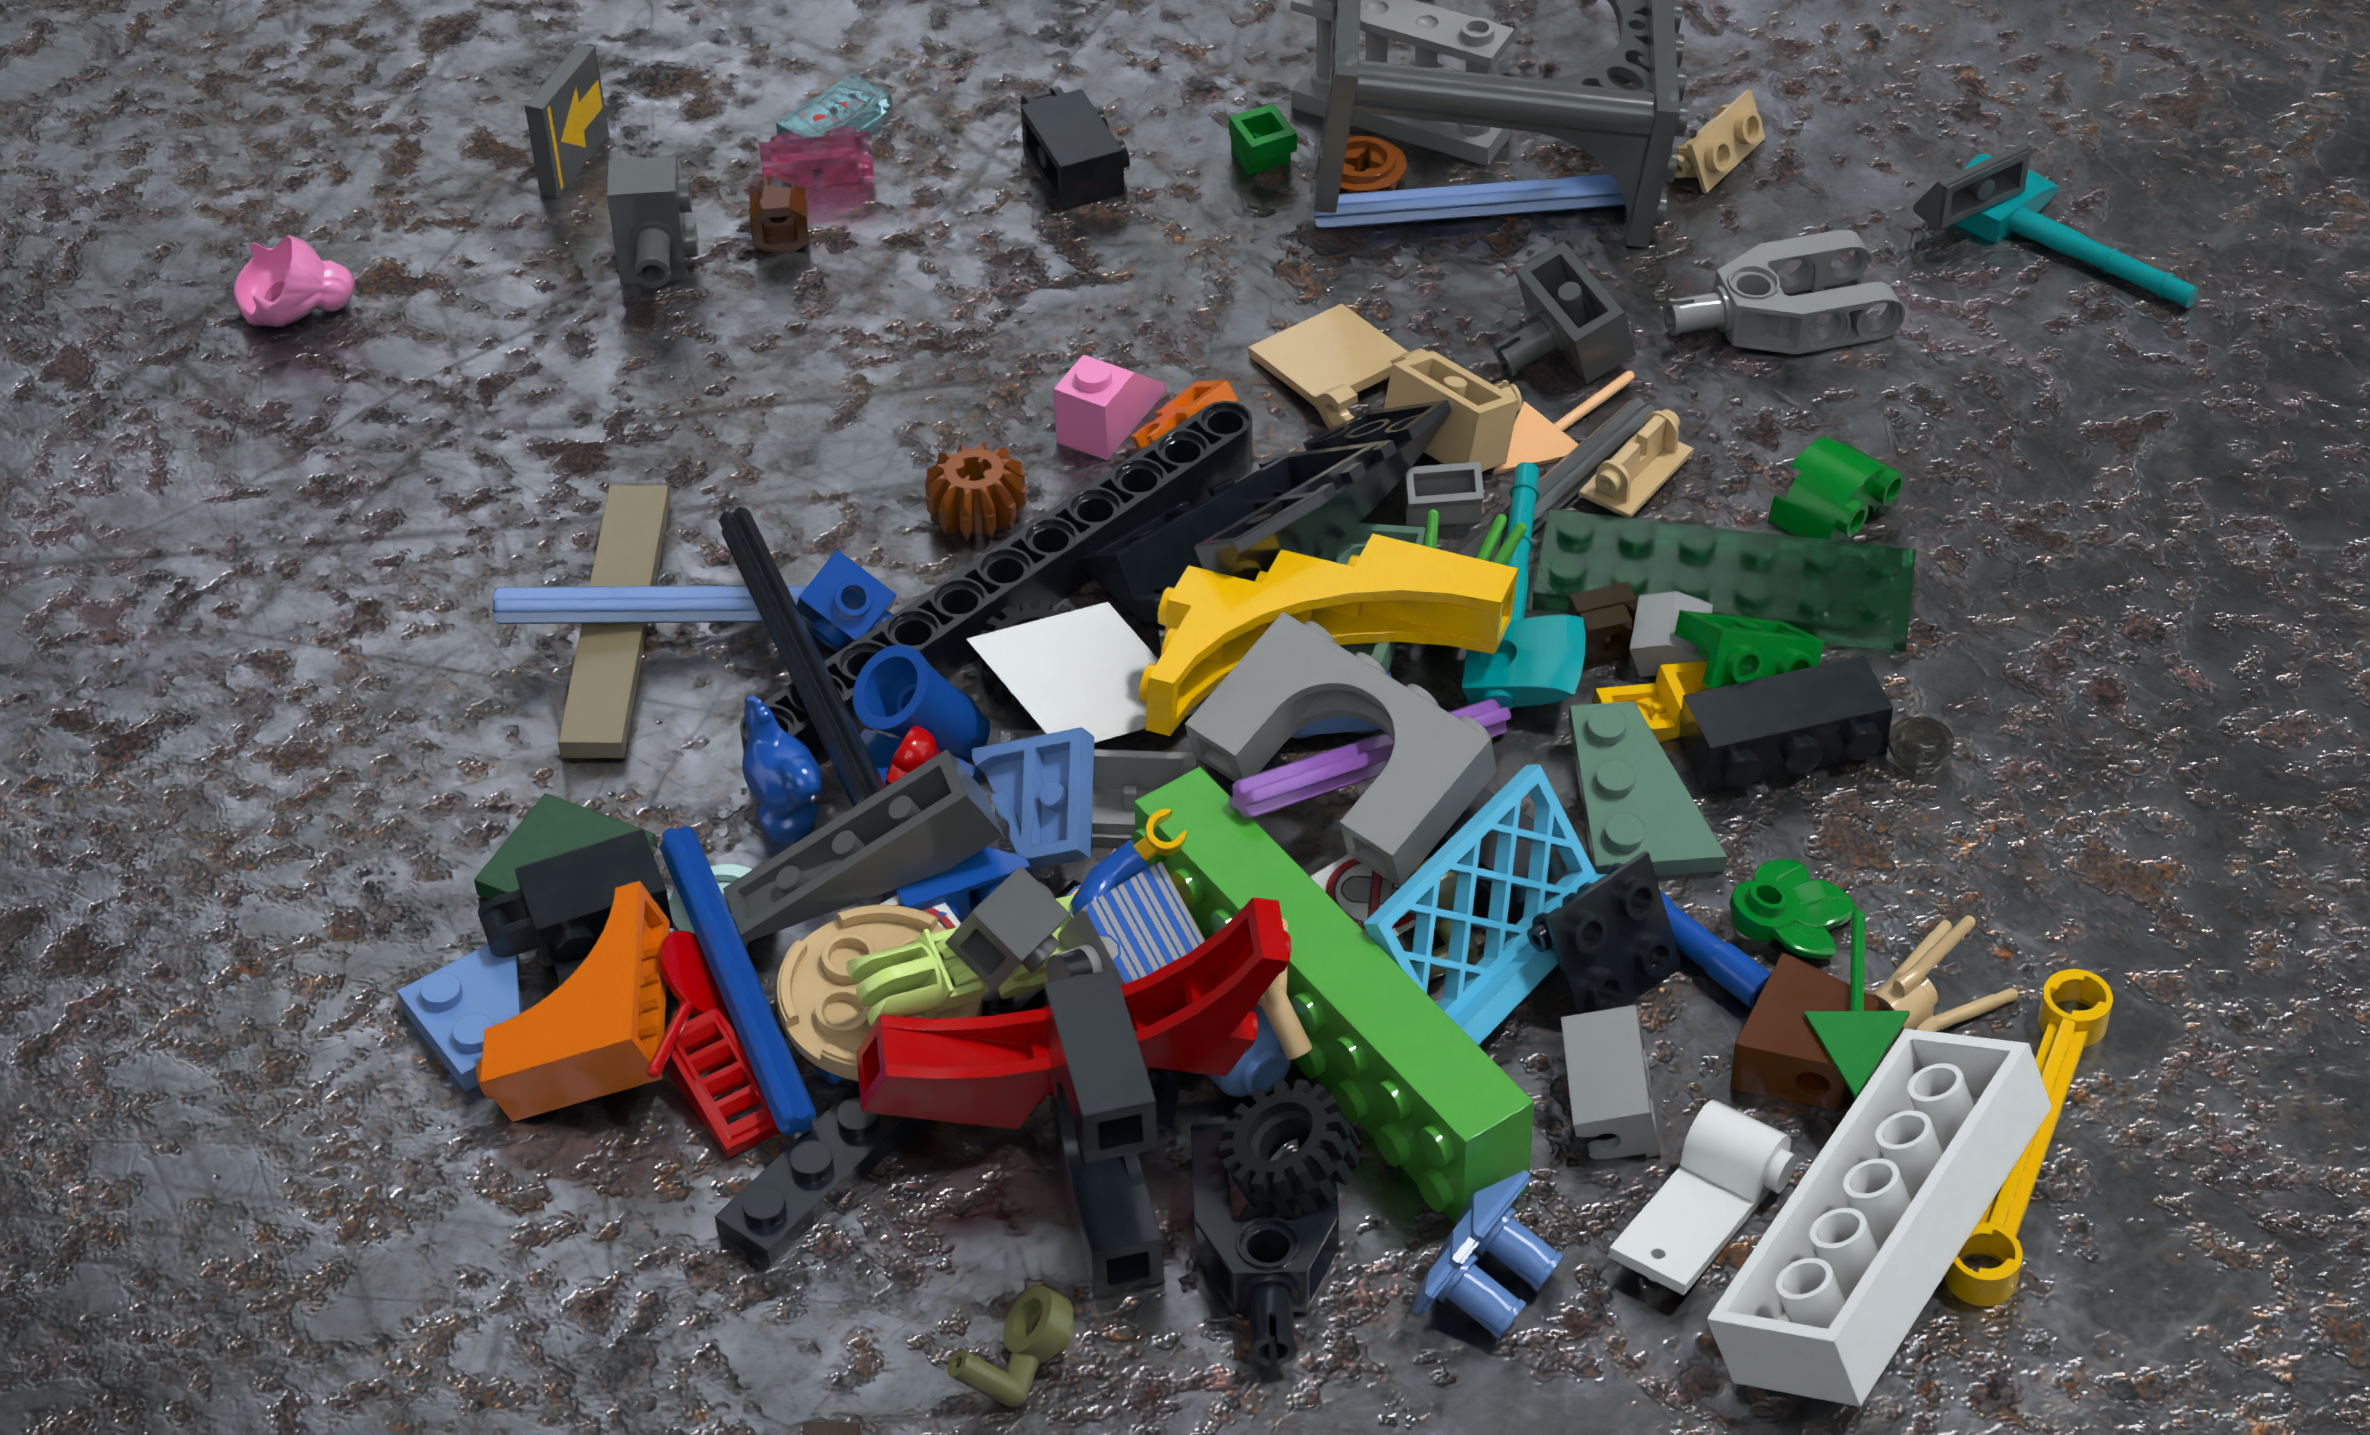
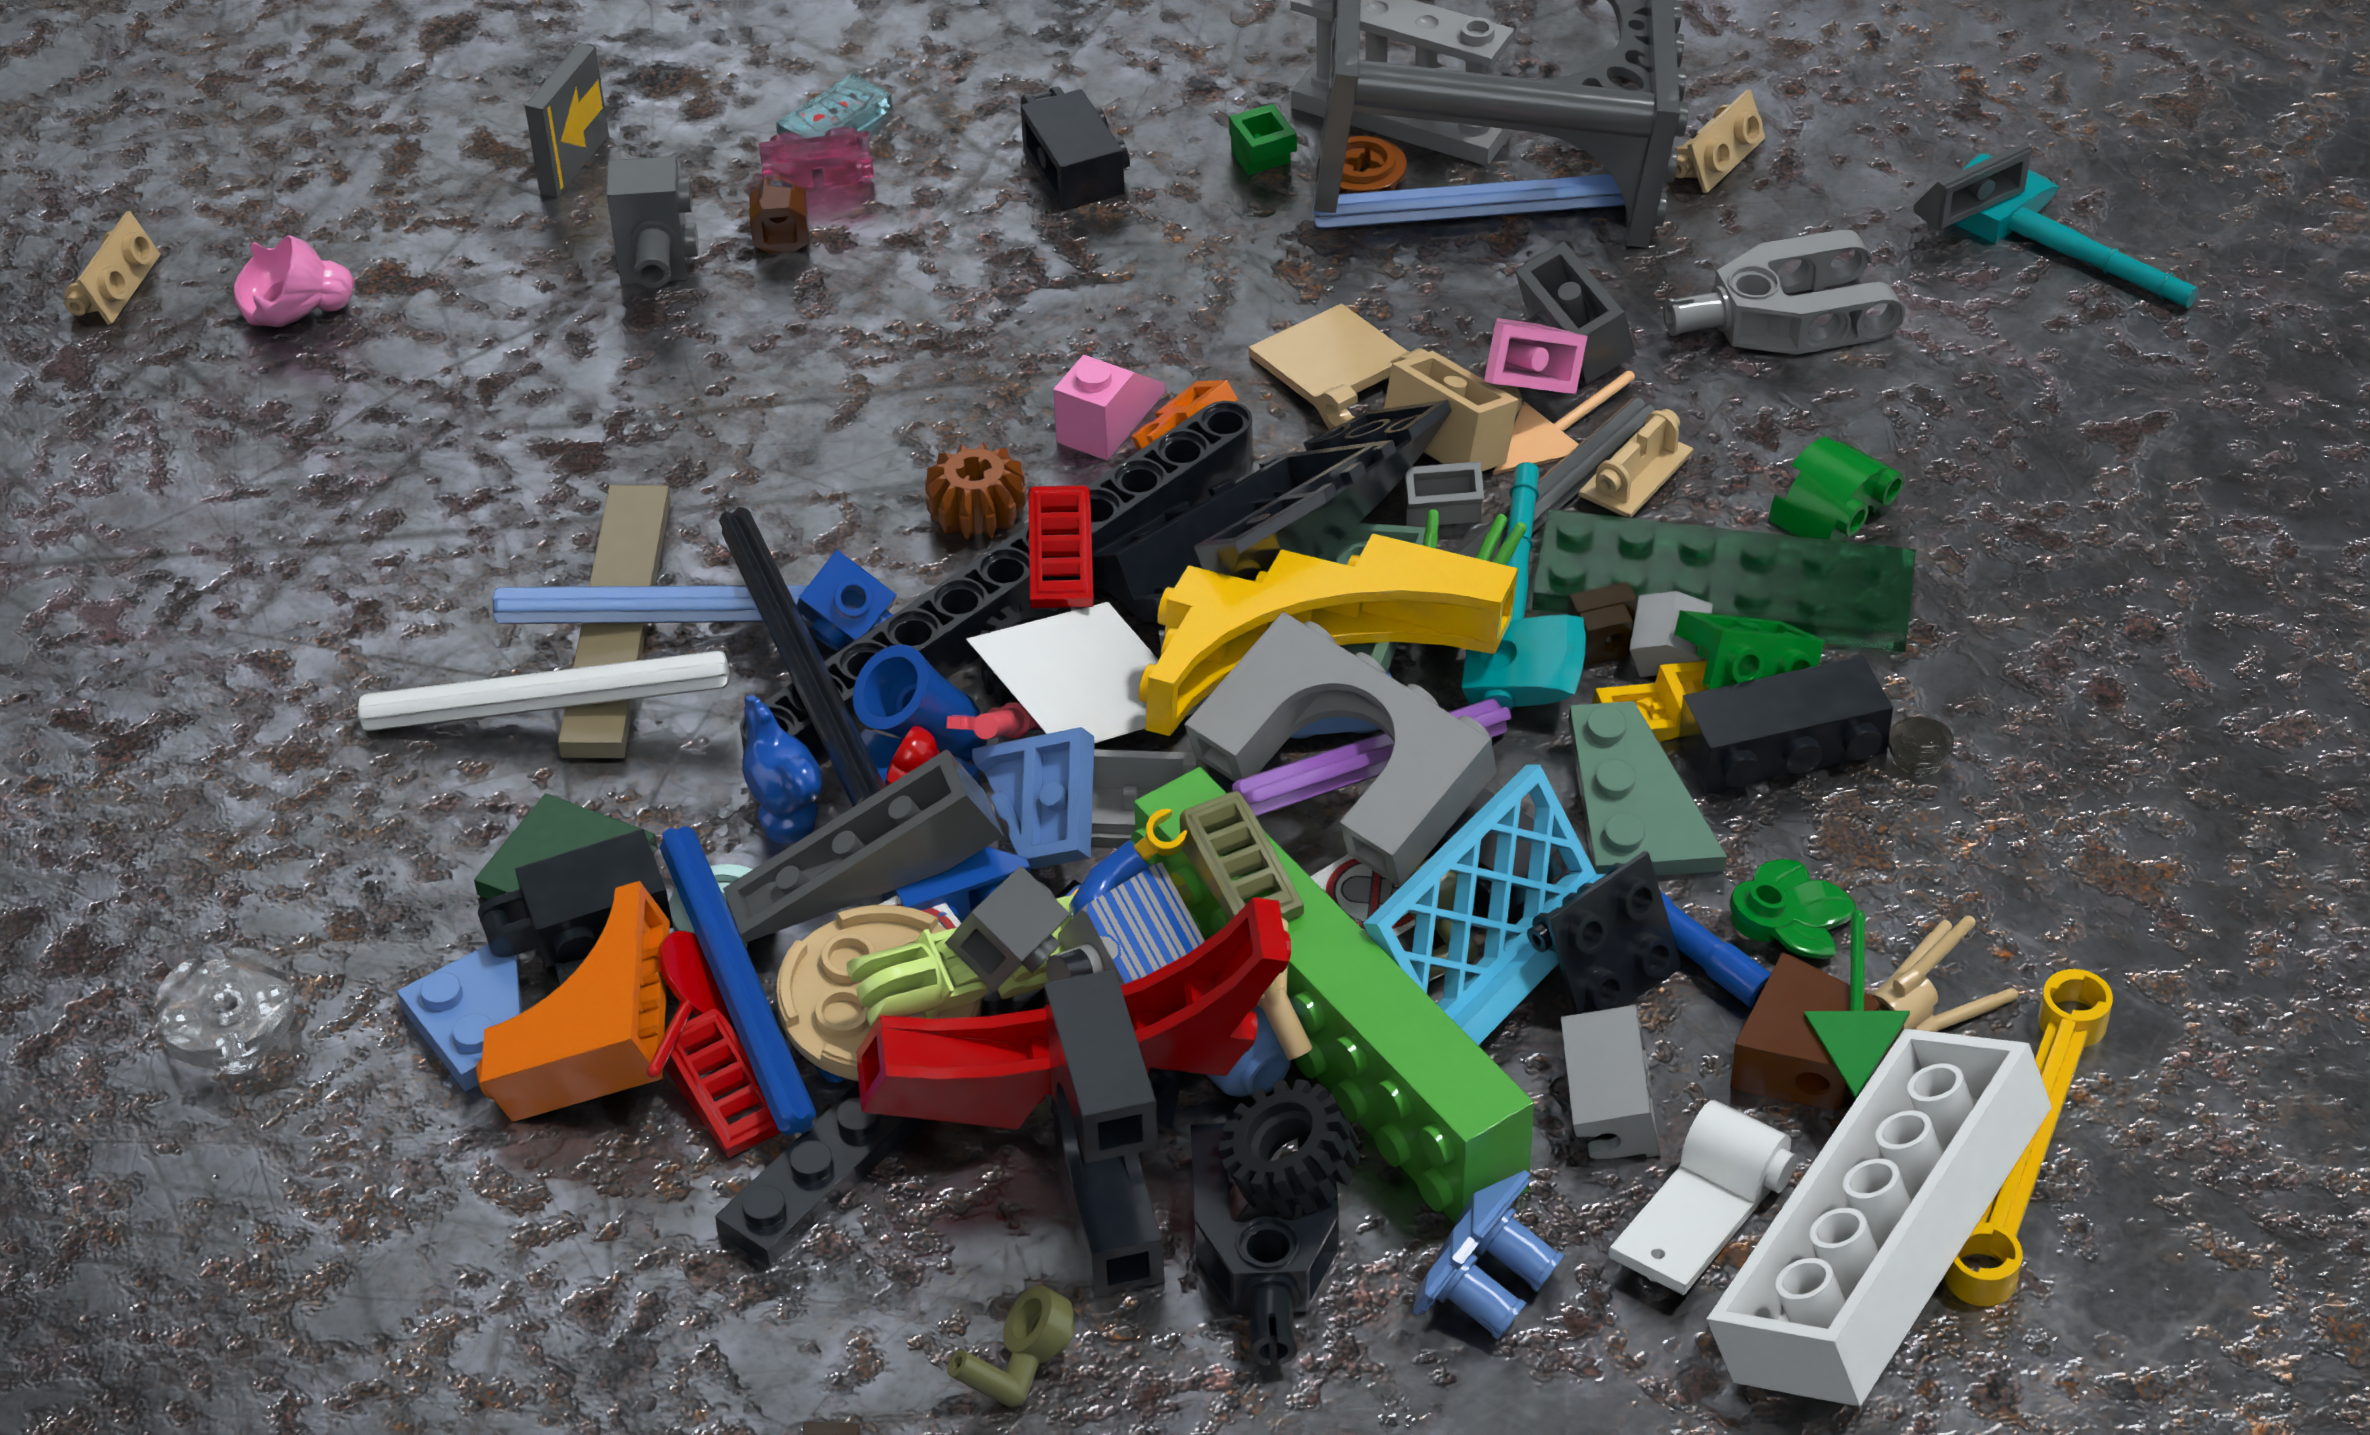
(113, 271): none -> tan hinge
(229, 1038): none -> clear plate
(544, 691): none -> white axle
(1008, 721): none -> coral piece
(1060, 512): none -> red slope
(1223, 827): none -> olive slope
(1535, 356): none -> bright pink slope

